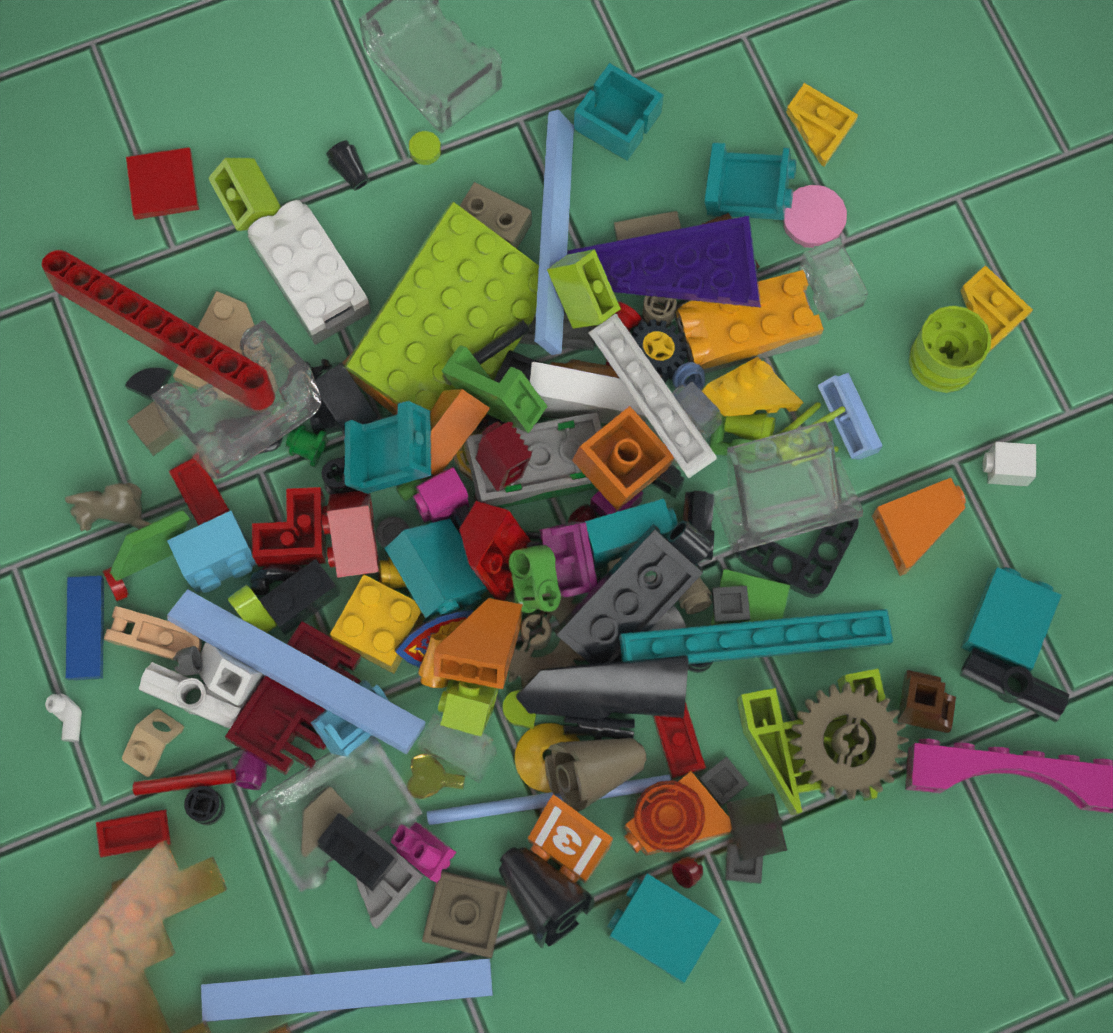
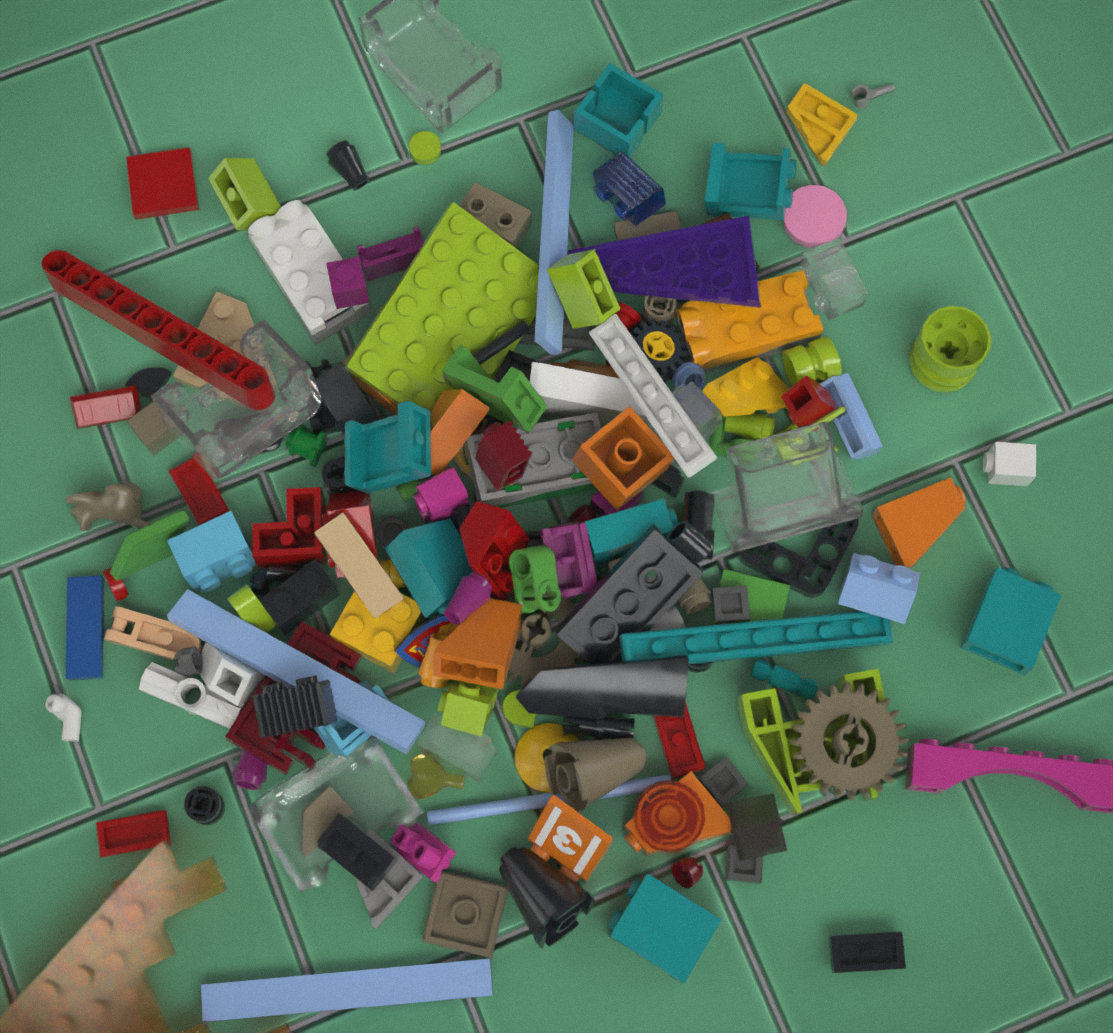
(105, 406): none -> tile
(149, 743): tan bracket -> none
(184, 782): red bar -> none
(294, 708): none -> black brick
(347, 282): none -> magenta brick
(358, 565): none -> tan tile
(390, 255): none -> magenta hinge
(469, 596): none -> magenta cone
(628, 188): none -> clear blue brick
(784, 679): none -> teal axle
(808, 402): none -> red brick
(816, 361): none -> lime wheel
(867, 952): none -> black plate
(869, 93): none -> light grey hand
(879, 588): none -> light blue brick
(926, 703): reddish brown brick -> none
(995, 304): yellow wing -> none
(1034, 693): black piece -> none

